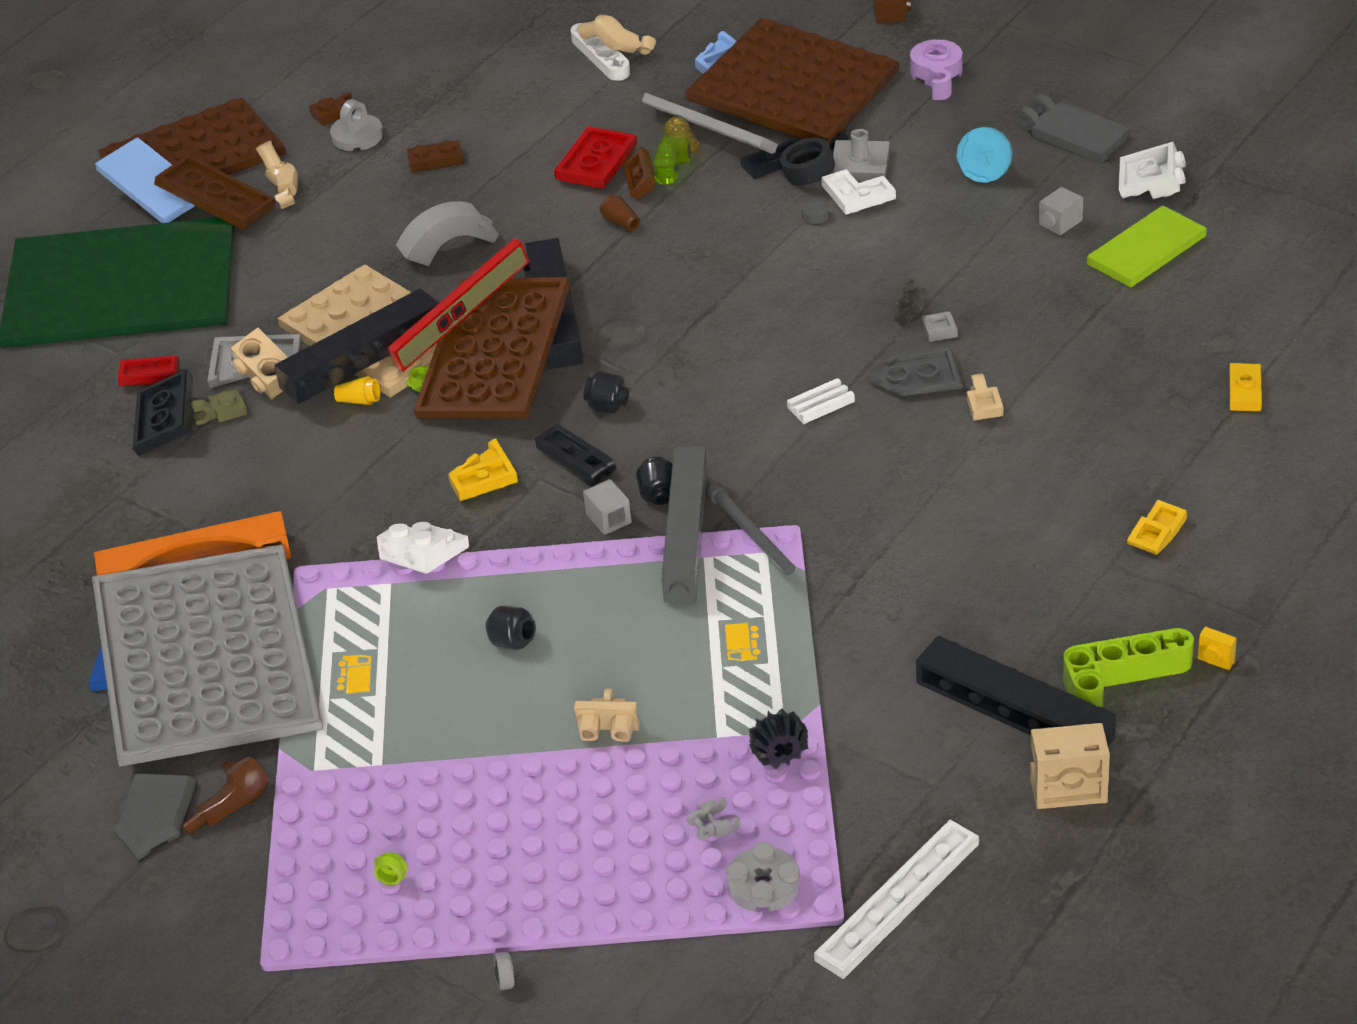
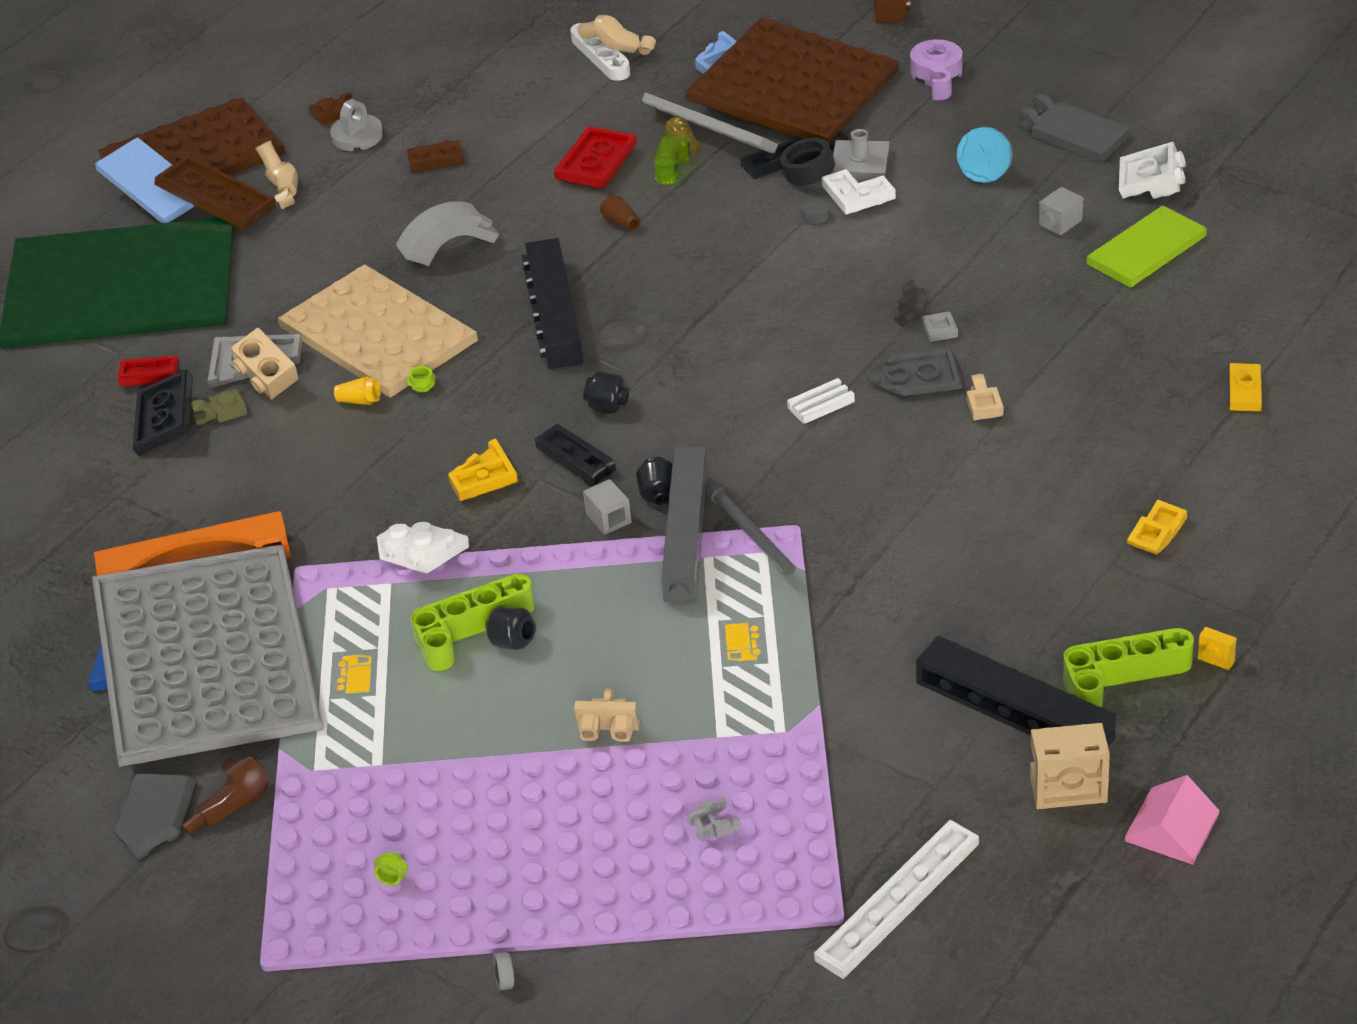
(350, 348): black brick -> none
(458, 305): tile -> none
(464, 615): none -> lime beam
(495, 354): reddish brown plate -> none
(640, 173): reddish brown plate -> none
(763, 861): light grey plate -> none
(778, 738): black gear -> none
(1174, 820): none -> bright pink slope

